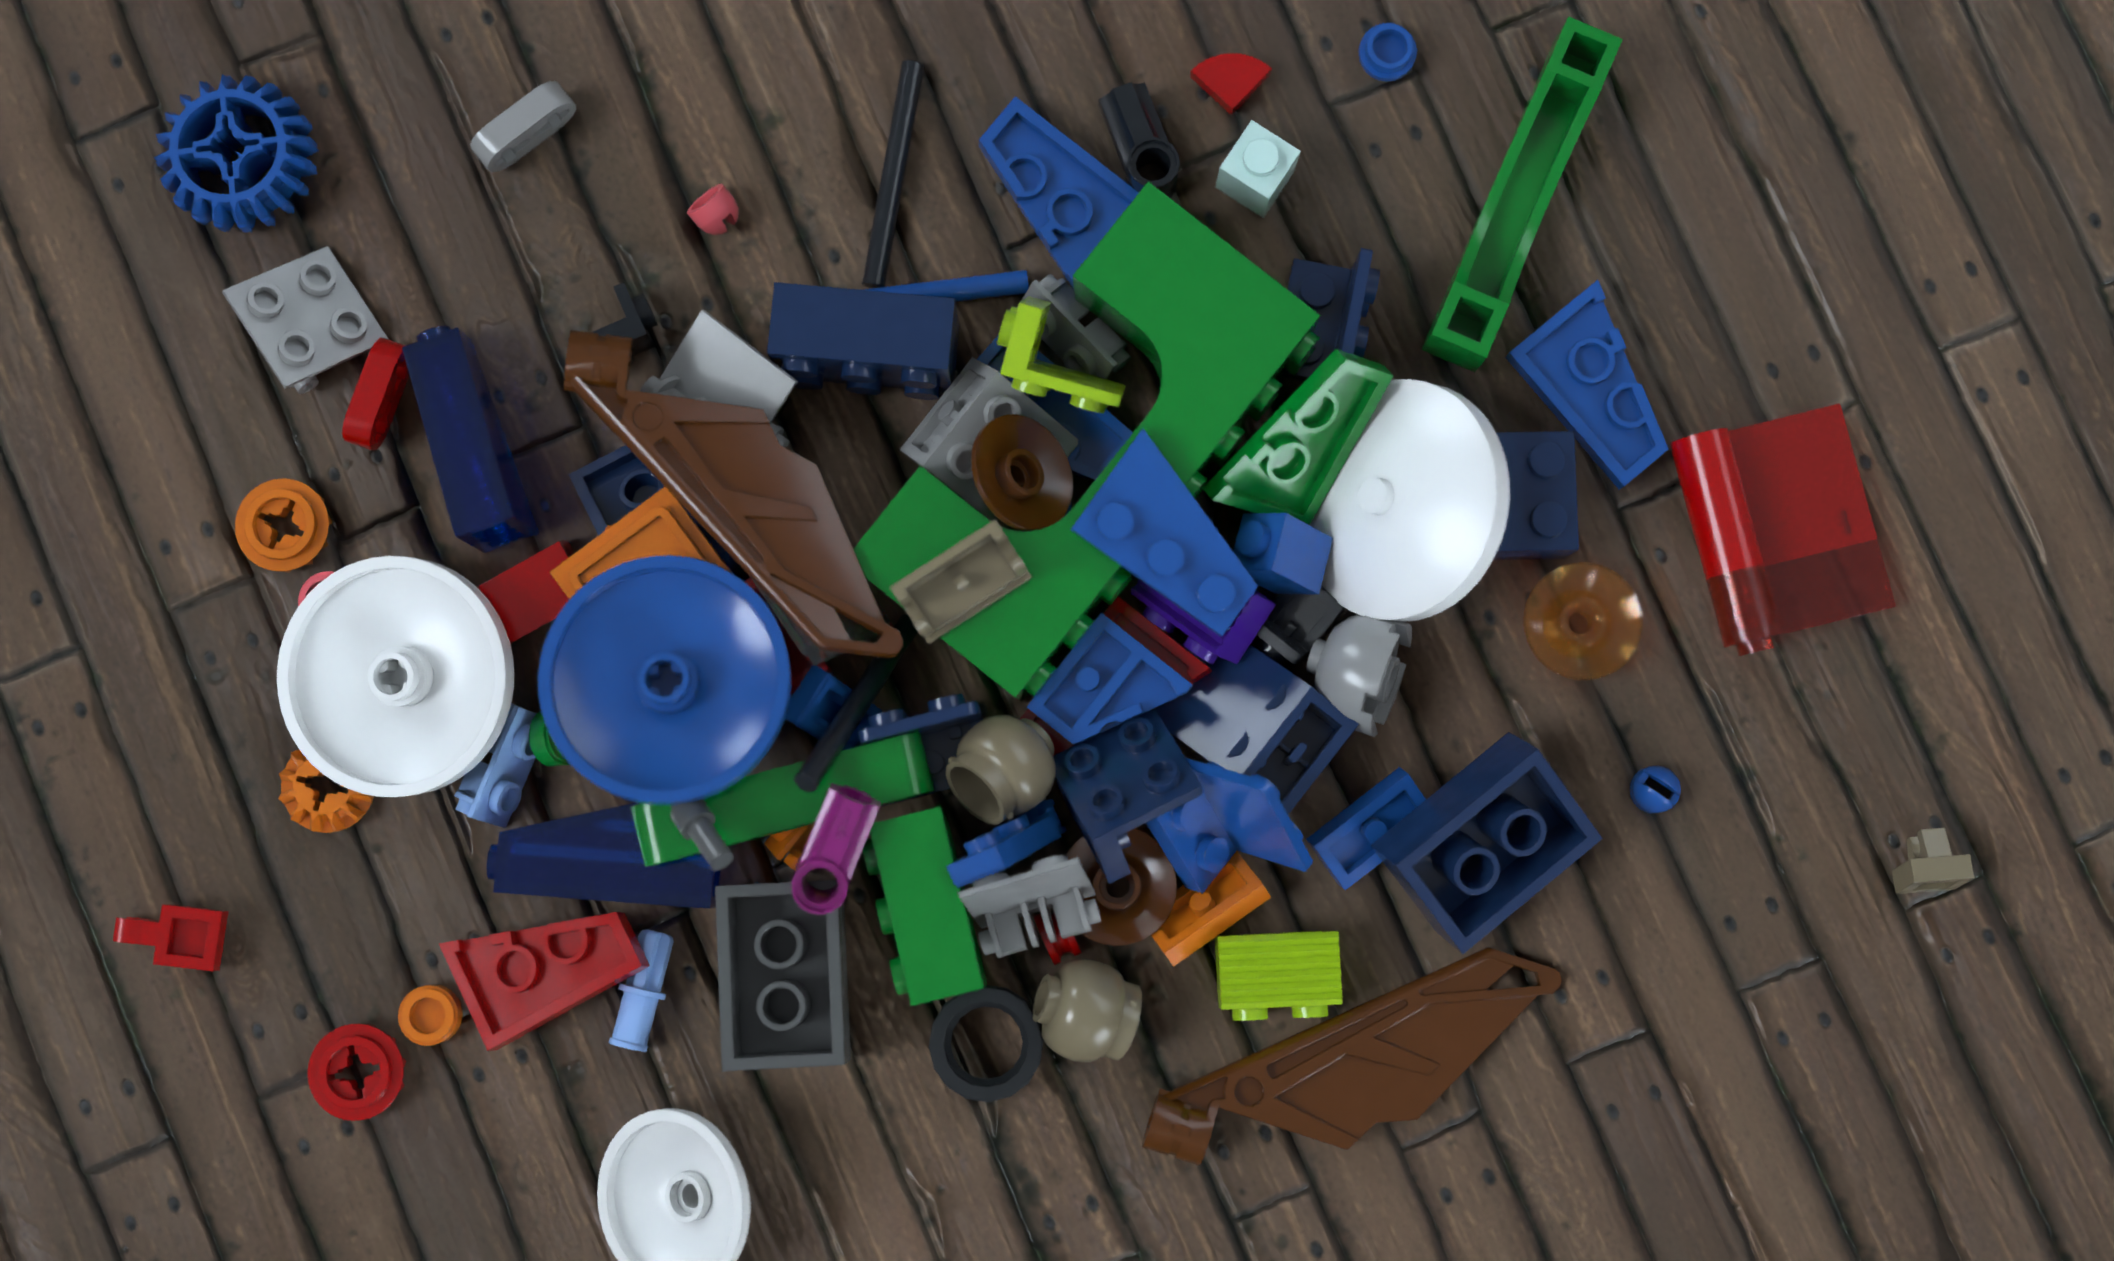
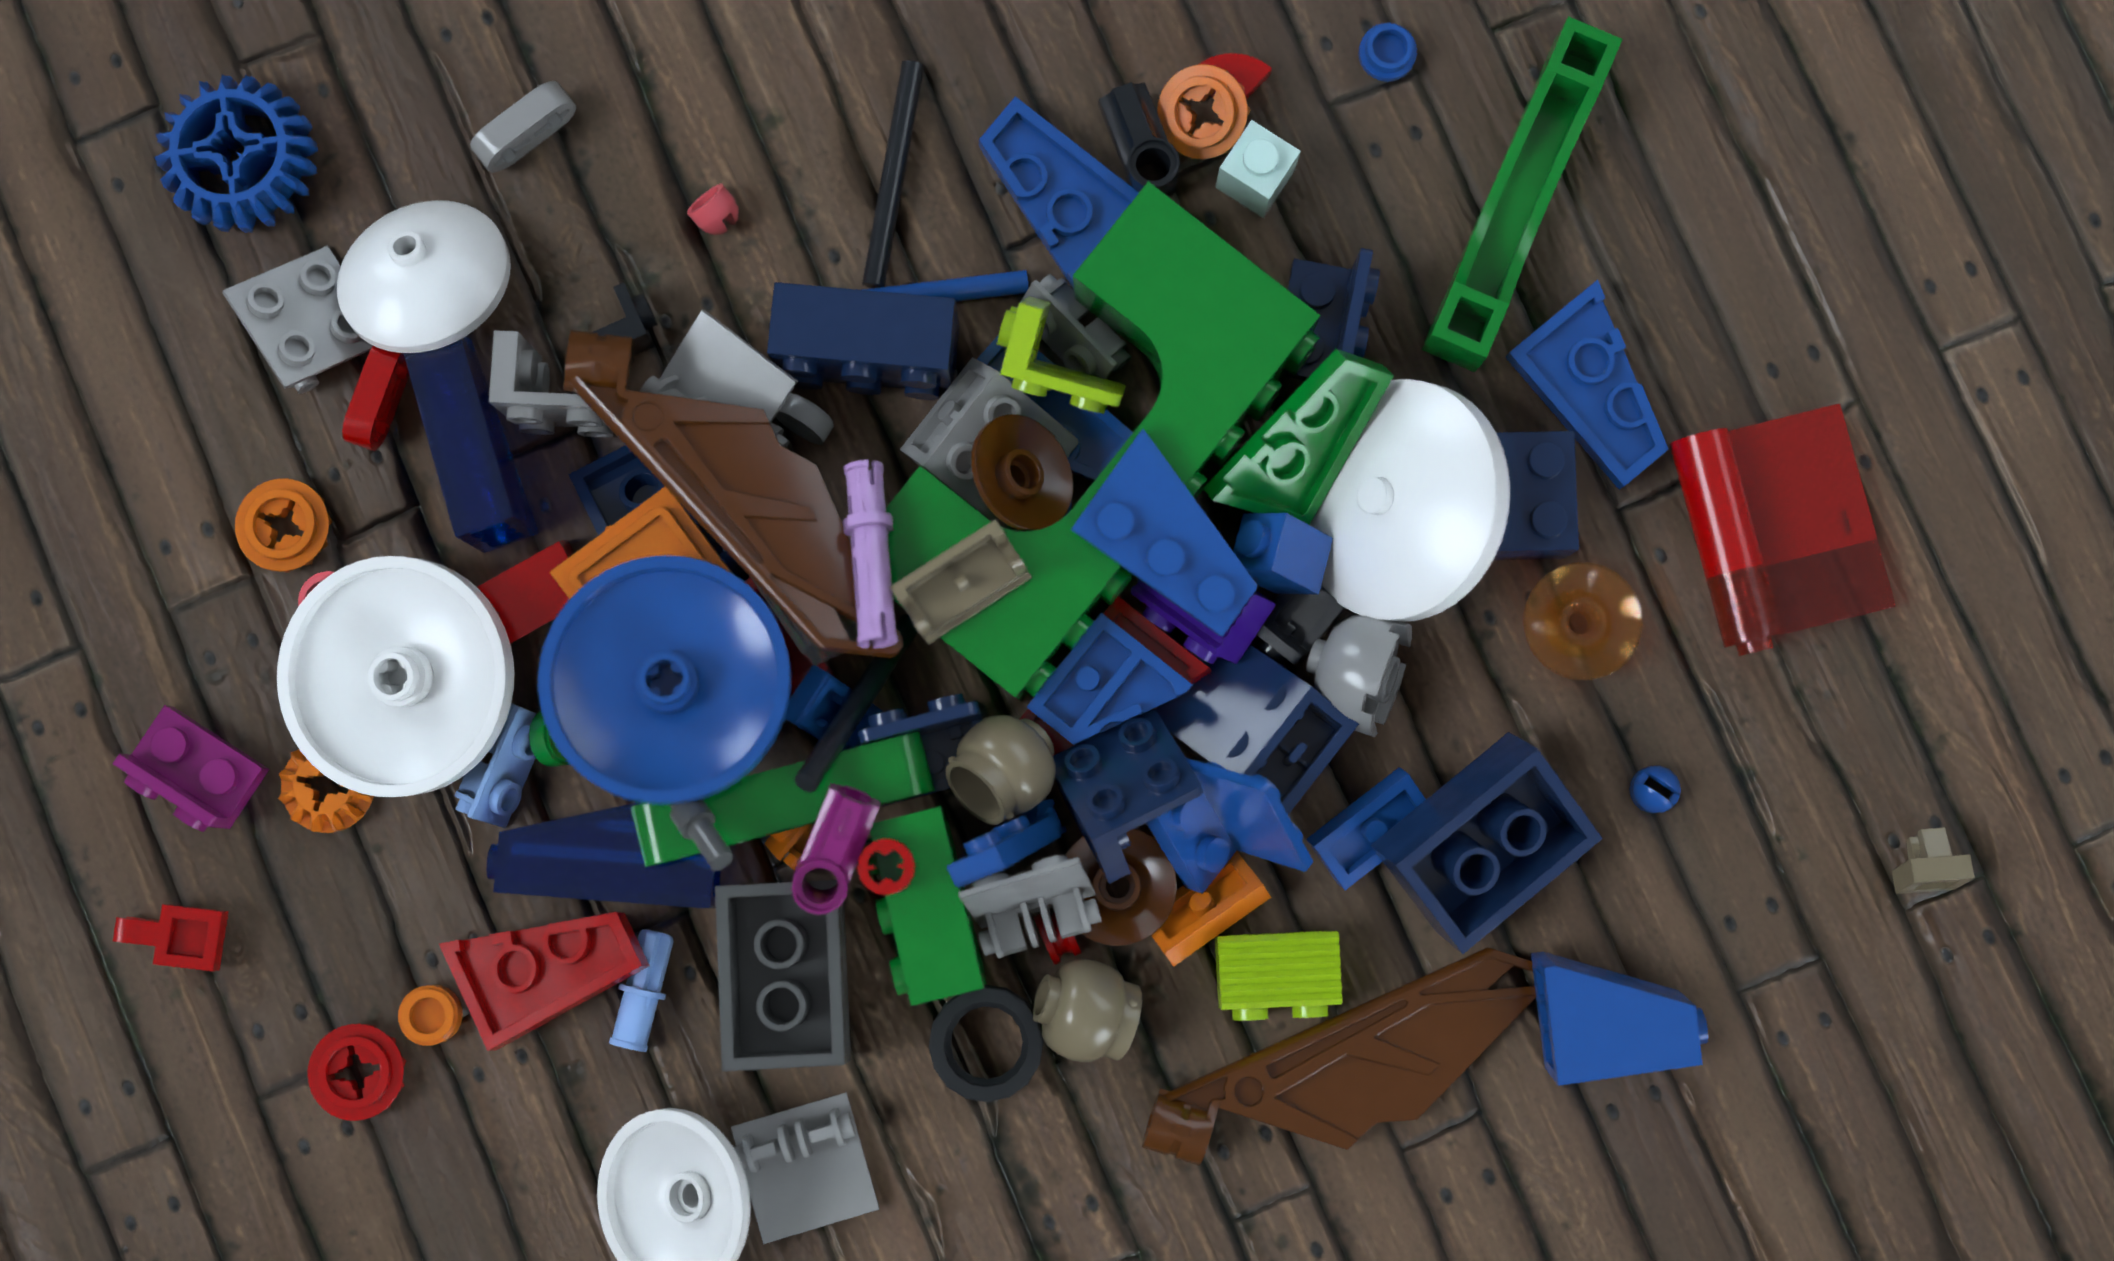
(192, 770): none -> magenta bracket
(423, 276): none -> white dish
(521, 392): none -> light grey bracket
(805, 419): none -> light grey tile
(805, 1168): none -> light grey hinge
(869, 530): none -> lavender pin
(886, 847): none -> red bush
(1178, 118): none -> orange gear
(1611, 1023): none -> blue slope

